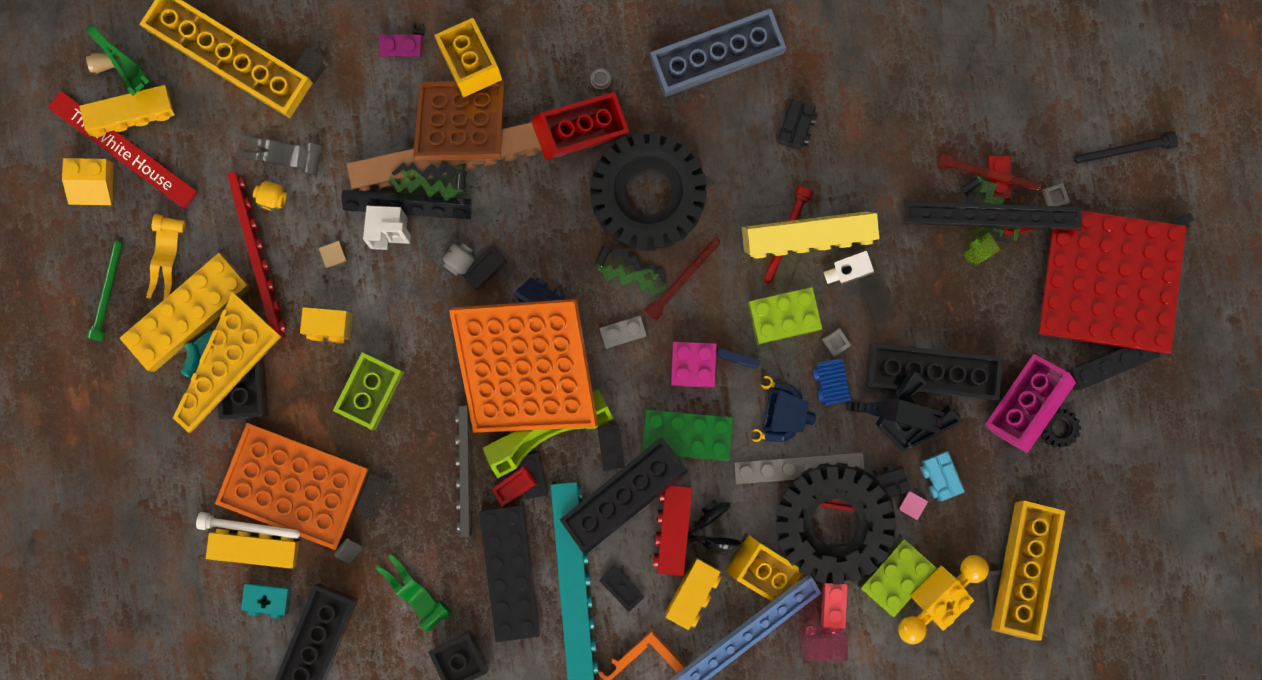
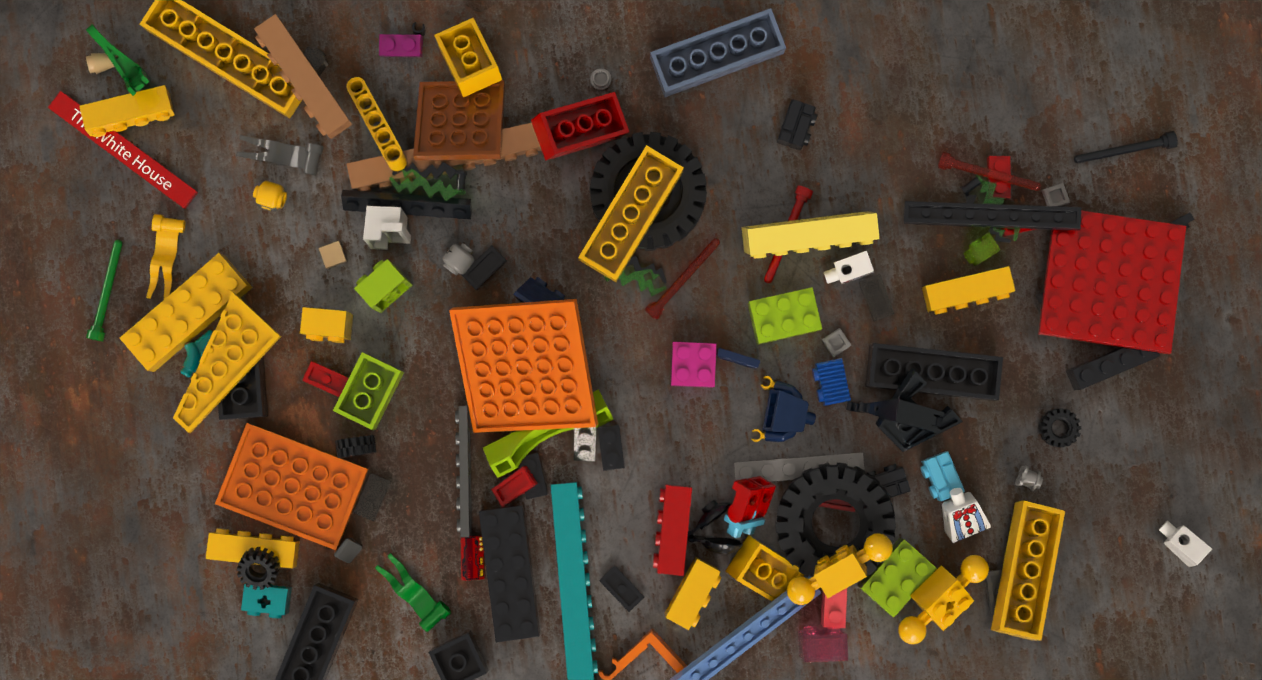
(88, 181): yellow slope -> none
(206, 521): white piece -> none
(254, 246): red plate -> none
(254, 578): none -> black tyre
(302, 76): none -> medium nougat brick
(325, 379): none -> red plate
(355, 446): none -> black tyre
(381, 131): none -> yellow beam
(382, 286): none -> lime brick
(472, 558): none -> slope
(584, 444): none -> clear smoke plate
(623, 332): light grey plate -> none
(623, 495): black plate -> none
(631, 213): none -> yellow brick
(690, 434): green brick -> none
(749, 505): none -> red hips
(840, 570): none -> yellow brick
(912, 505): bright pink tile -> none
(963, 516): none -> torso
(968, 289): none -> yellow brick
(1029, 478): none -> light grey brick
(1030, 403): dark pink brick -> none
(1193, 548): none -> white torso

